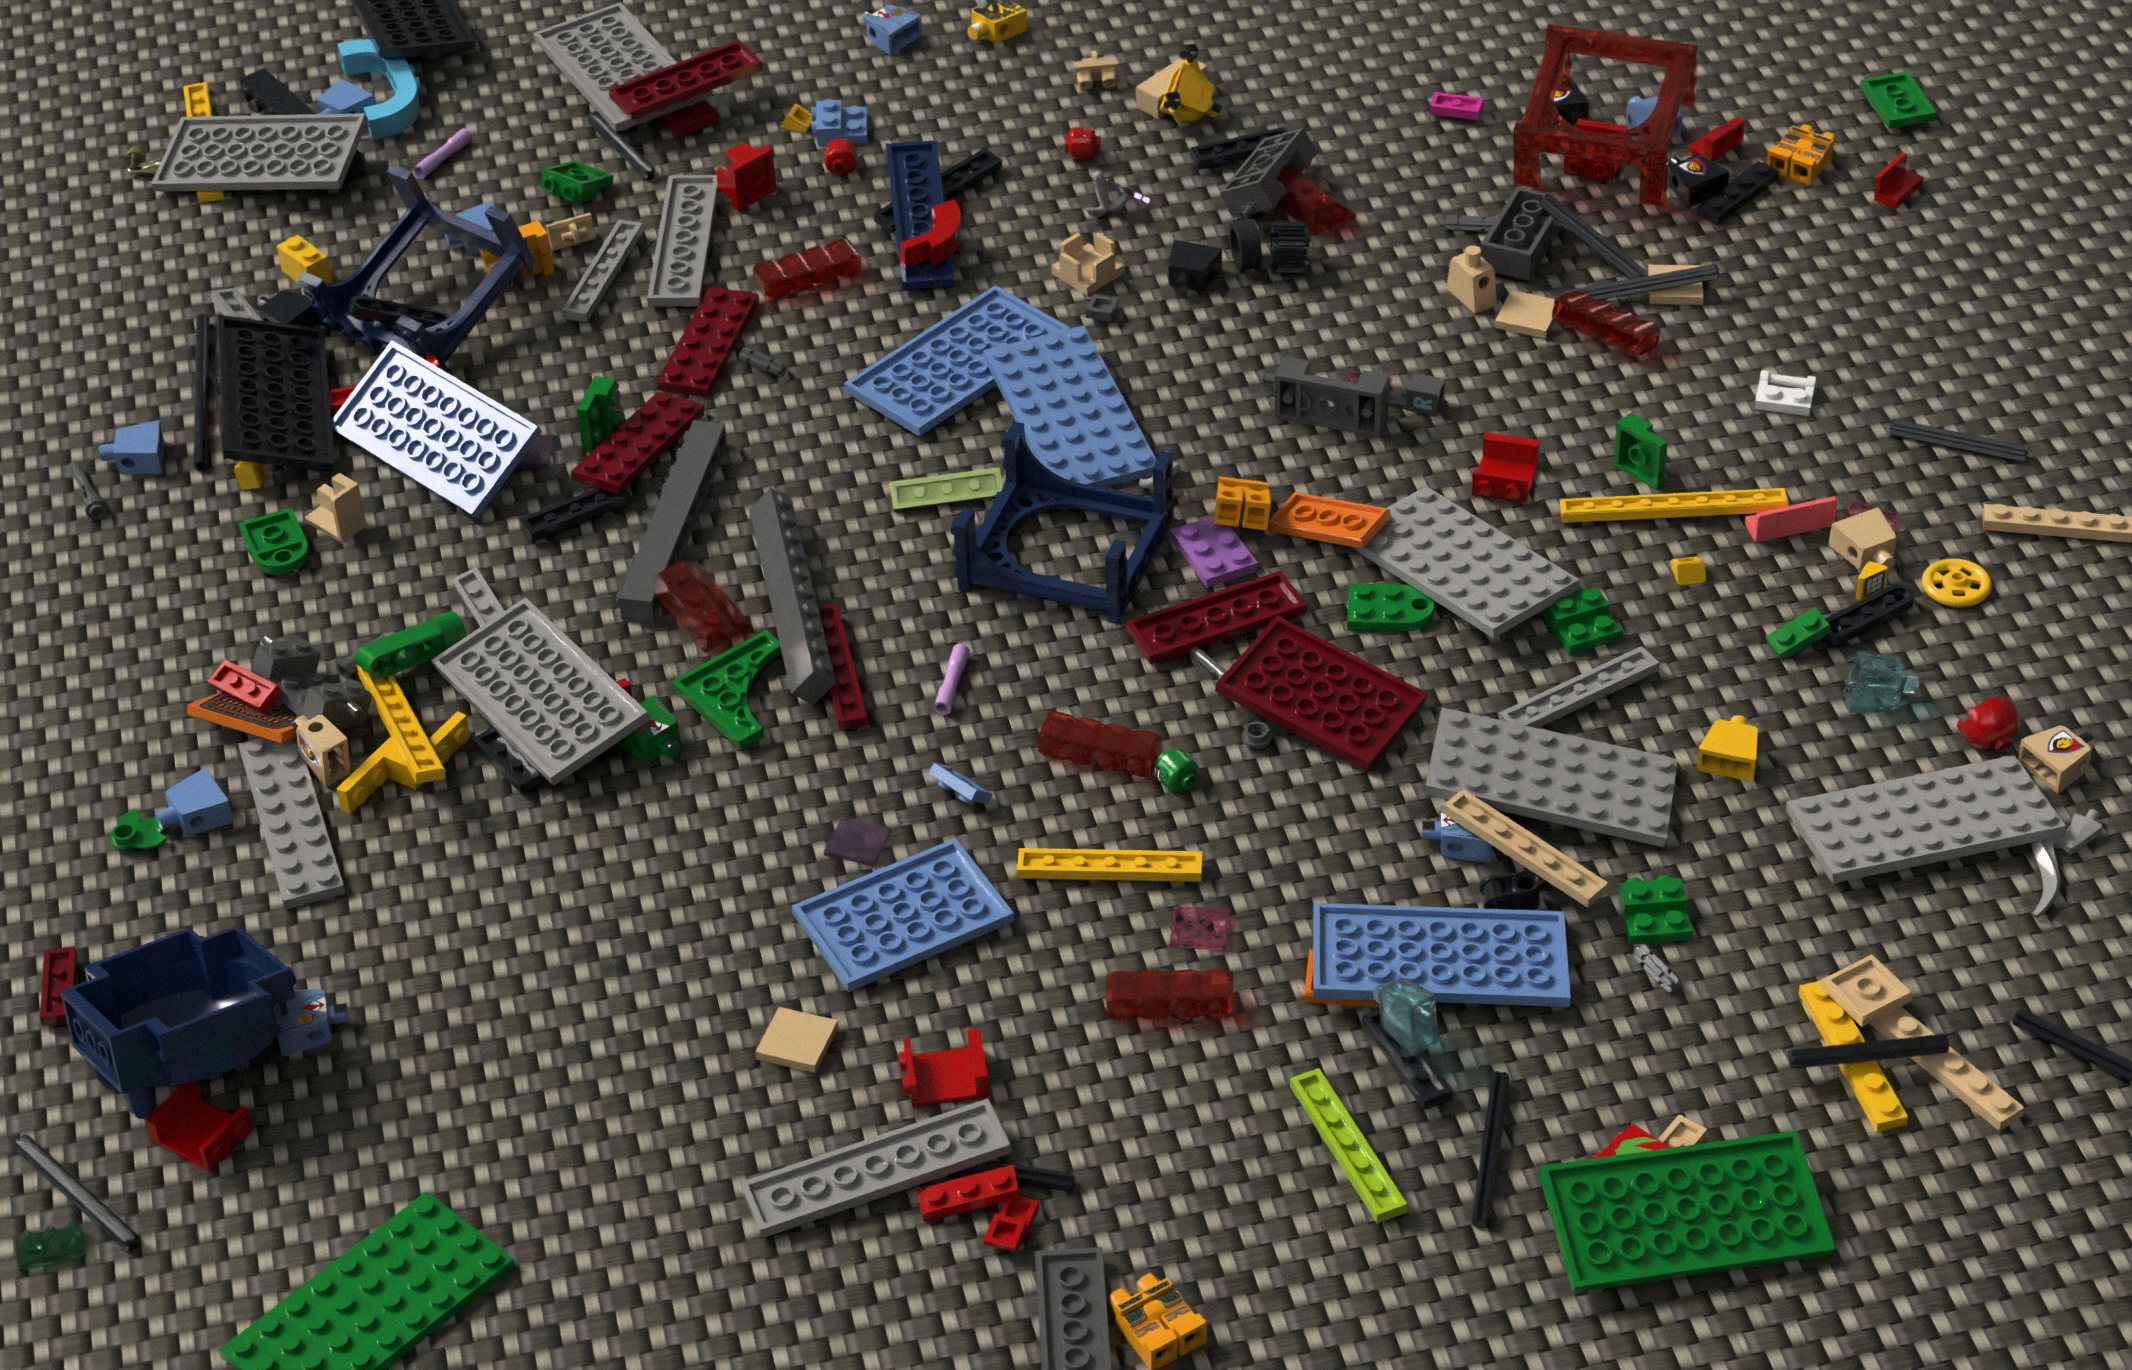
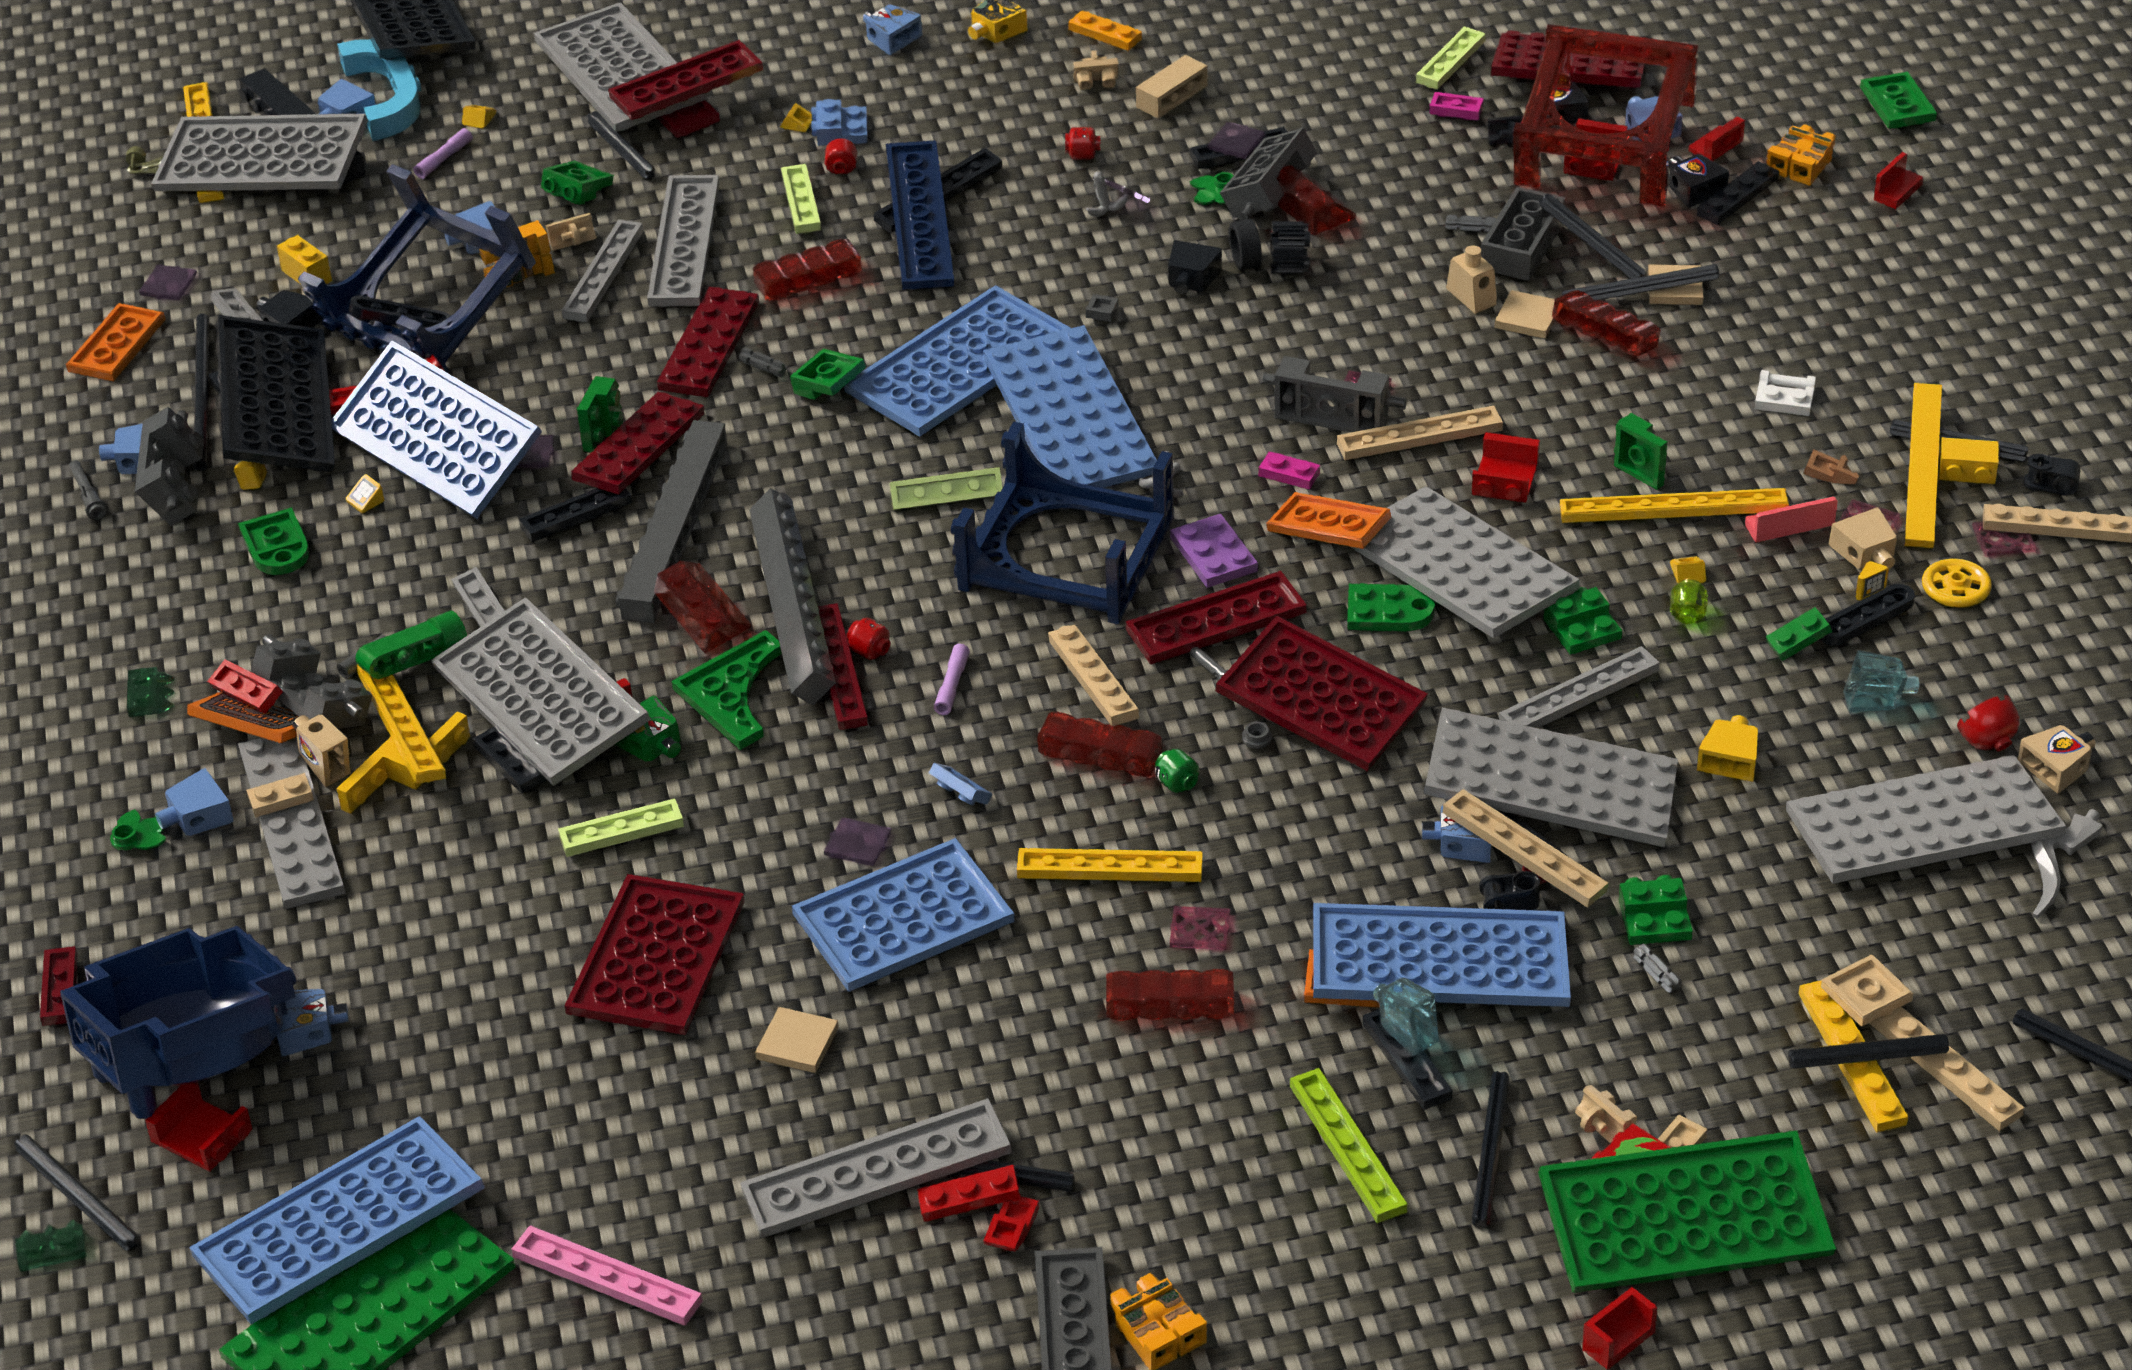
(115, 342): none -> orange tile
(148, 692): none -> clear green plate
(164, 453): none -> dark grey brick
(168, 282): none -> clear purple piece
(280, 795): none -> tan plate
(336, 1219): none -> medium blue plate
(340, 509): tan panel -> none
(365, 494): none -> slope
(477, 115): none -> yellow slope
(607, 1275): none -> bright pink plate
(620, 827): none -> yellowish green plate
(655, 954): none -> dark red plate
(749, 176): red panel -> none
(801, 199): none -> yellowish green plate
(825, 374): none -> green plate
(868, 638): none -> red head
(939, 241): red arch -> none
(945, 1074): red panel -> none
(1087, 266): tan panel -> none
(1093, 675): none -> tan plate
(1105, 30): none -> light orange plate
(1189, 91): yellow torso -> none
(1210, 188): none -> green plate
(1236, 140): none -> clear purple piece
(1242, 495): light orange hips -> none
(1289, 470): none -> dark pink plate
(1419, 432): none -> tan plate
(1424, 394): dark grey brick -> none
(1450, 58): none -> yellowish green plate
(1502, 129): none -> black hips
(1521, 56): none -> dark red plate
(1602, 1115): none -> tan hips
(1619, 1328): none -> red panel
(1688, 601): none -> clear neon green head
(1830, 469): none -> medium nougat slope
(1923, 465): none -> yellow tile
(1968, 460): none -> yellow brick
(2004, 550): none -> clear pink window
(2054, 474): none -> black piece

